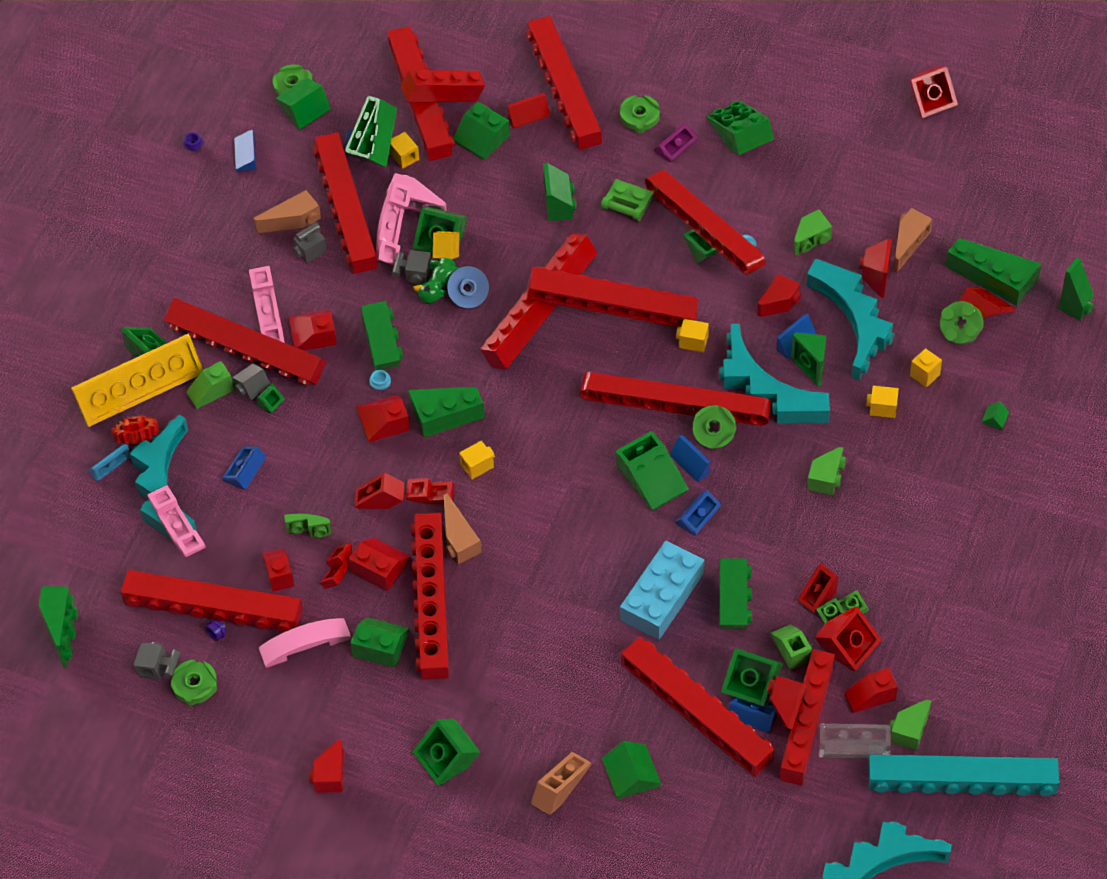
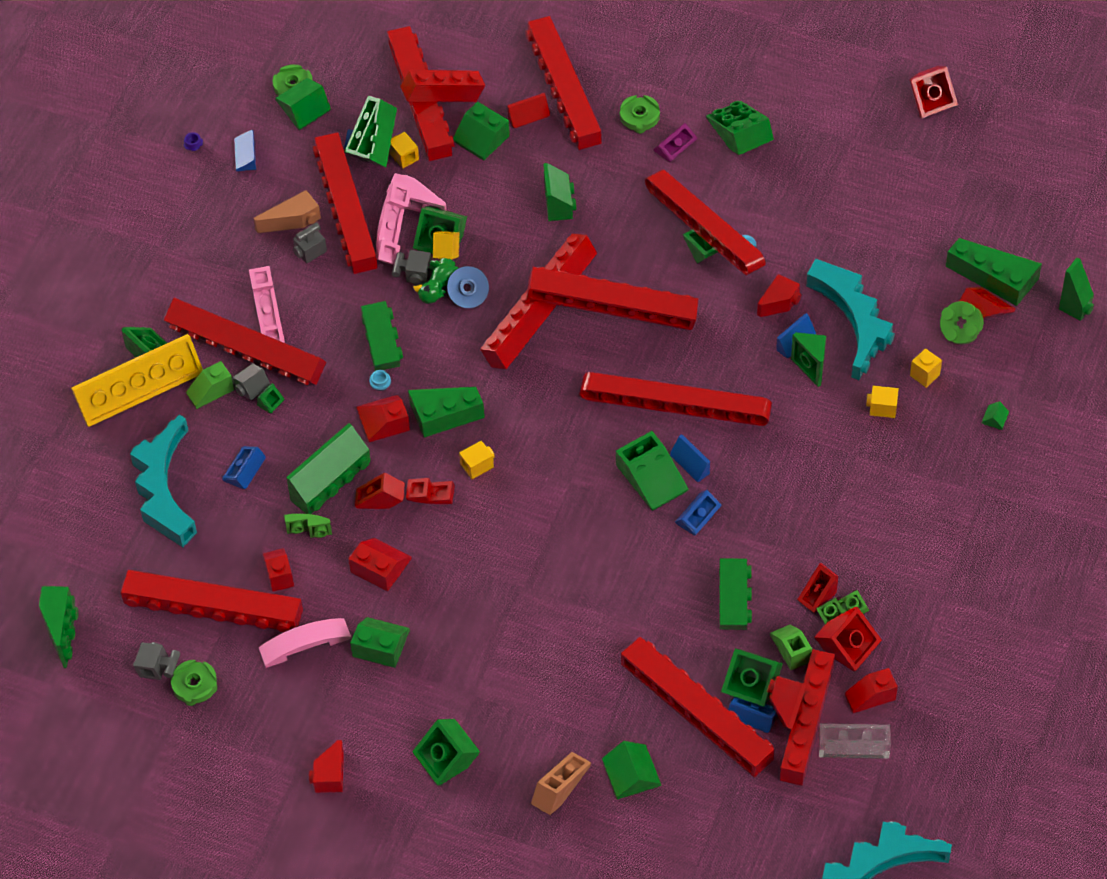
(110, 463): dark azure slope -> none
(135, 429): red gear -> none
(175, 522): bright pink slope -> none
(215, 630): dark purple plate -> none
(313, 330): red slope -> none
(328, 470): none -> green slope
(338, 565): red slope -> none
(435, 665): red brick -> none
(461, 539): nougat slope -> none
(628, 195): bright green plate -> none
(662, 590): medium azure brick -> none
(693, 335): yellow brick -> none
(726, 429): bright green plate -> none
(788, 403): teal arch -> none
(812, 231): bright green slope -> none
(825, 472): bright green slope -> none
(876, 266): red slope -> none
(910, 725): bright green slope -> none
(912, 232): nougat slope -> none
(963, 774): teal brick -> none

